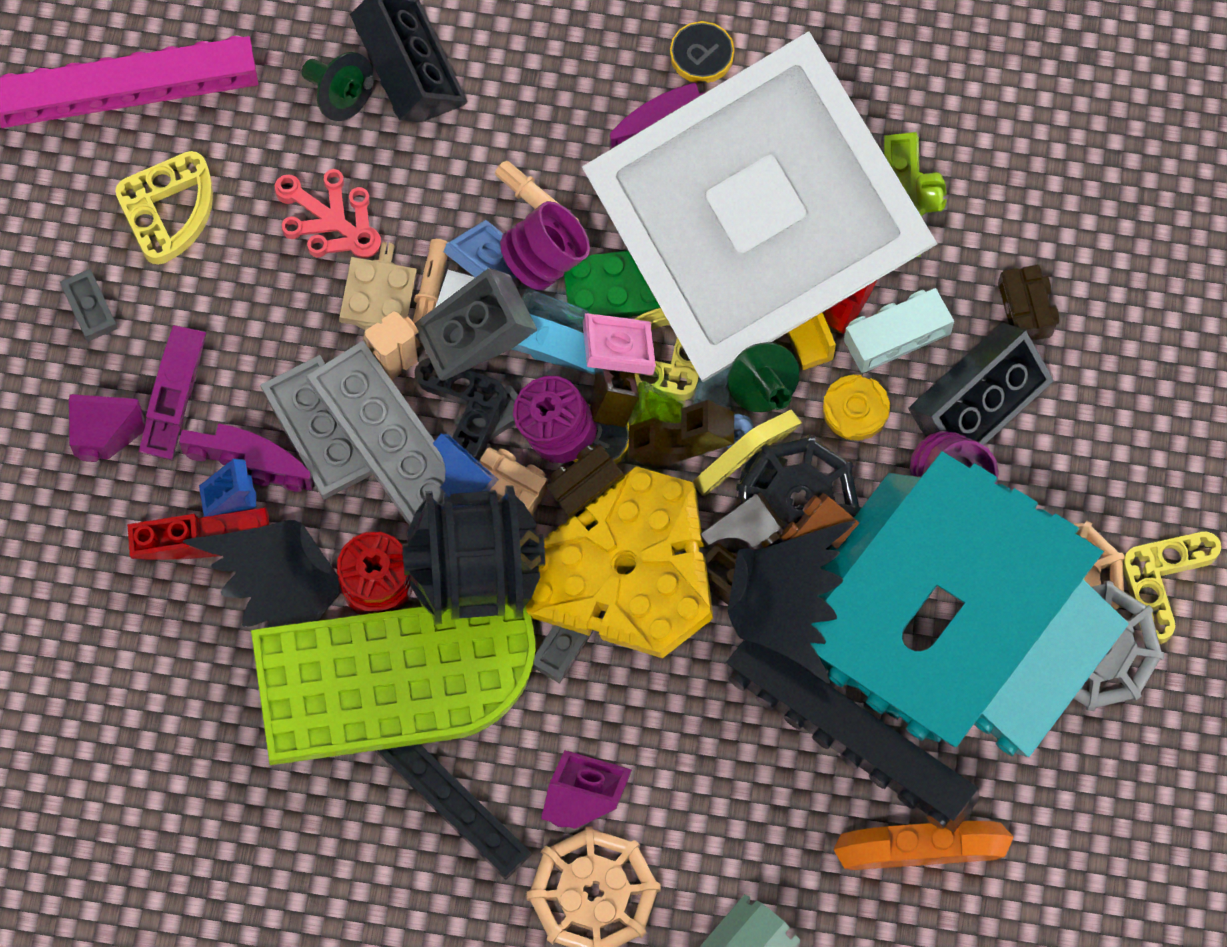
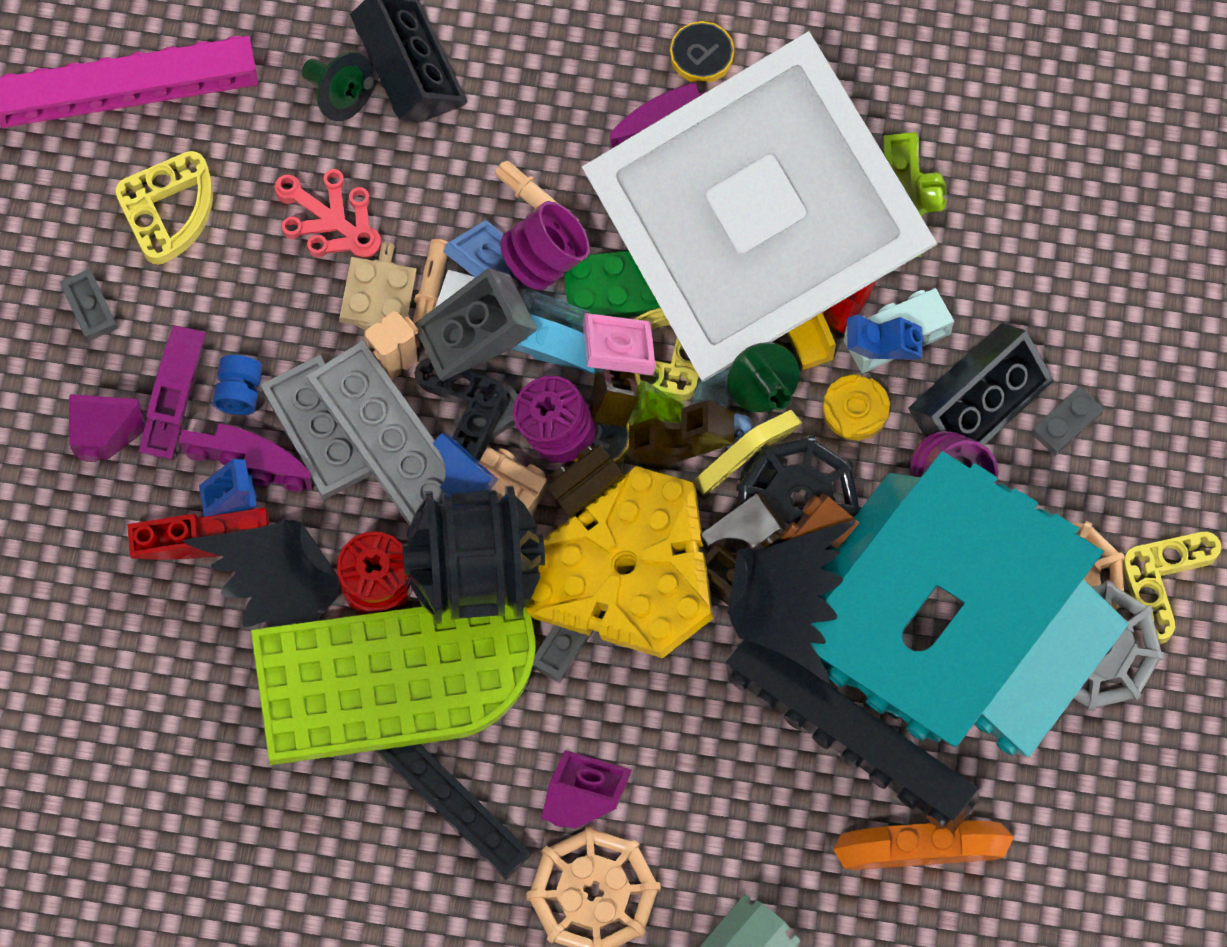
(237, 385): none -> blue wheel
(886, 340): none -> blue slope
(1027, 301): dark brown brick -> none
(1067, 421): none -> dark grey plate

